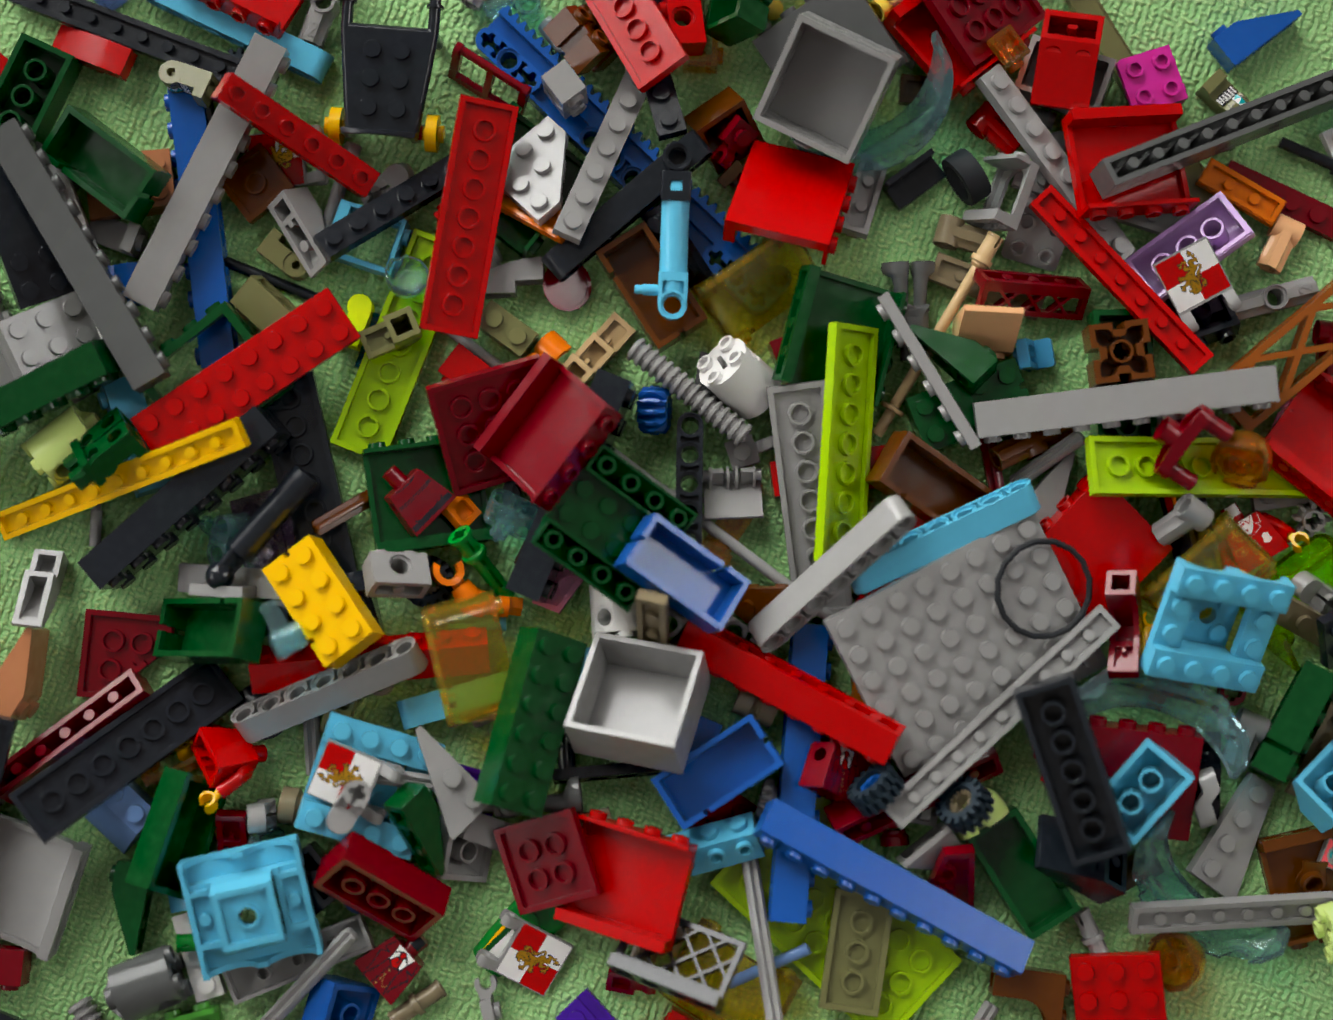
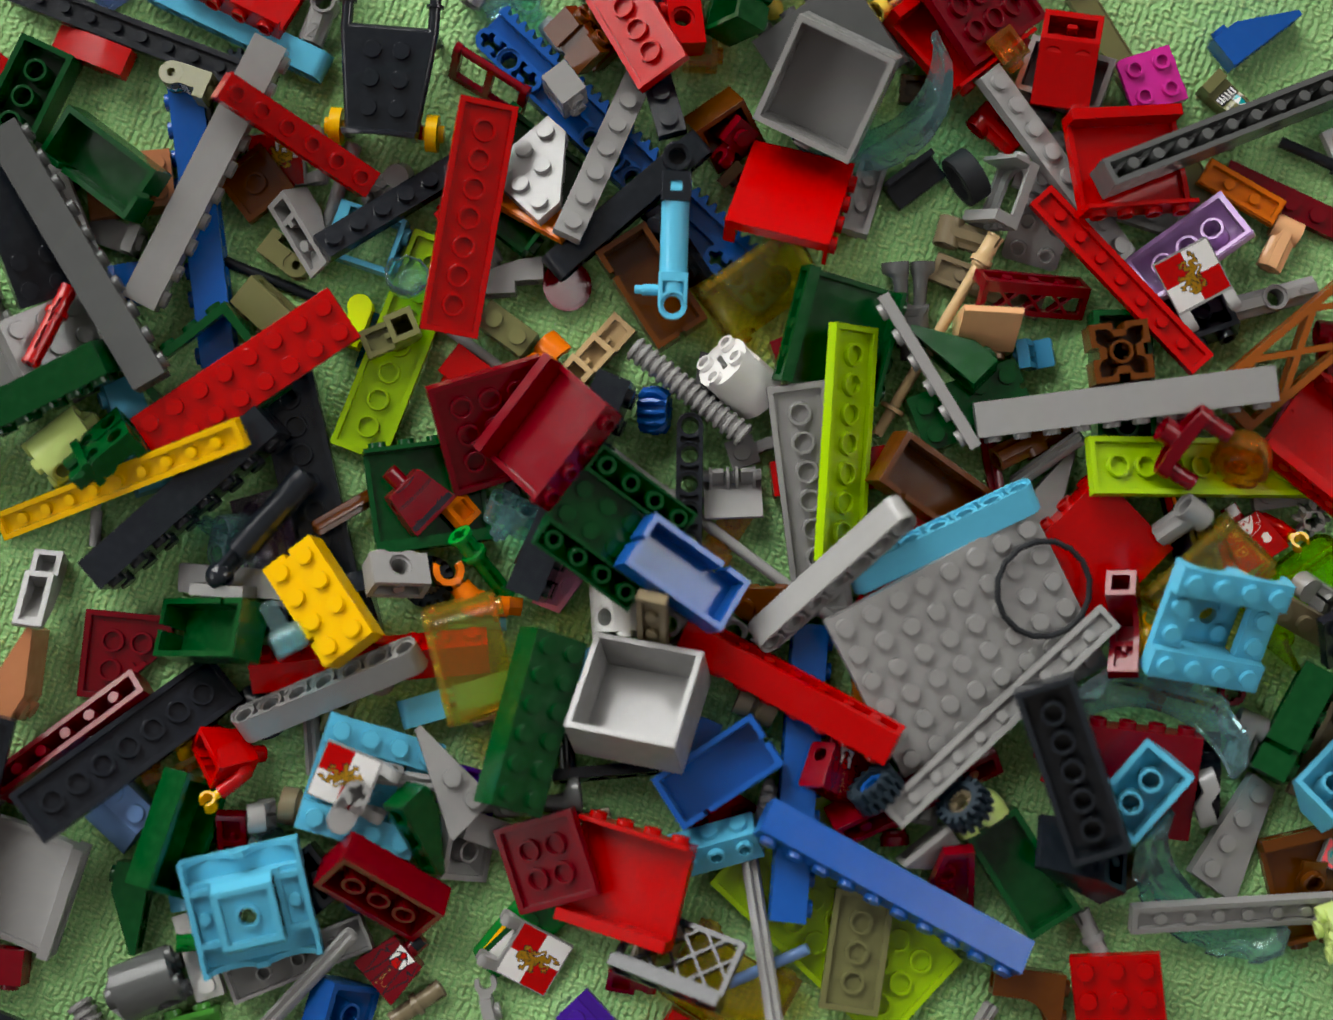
(55, 315): none -> red pin
(1181, 959): clear orange cylinder -> none

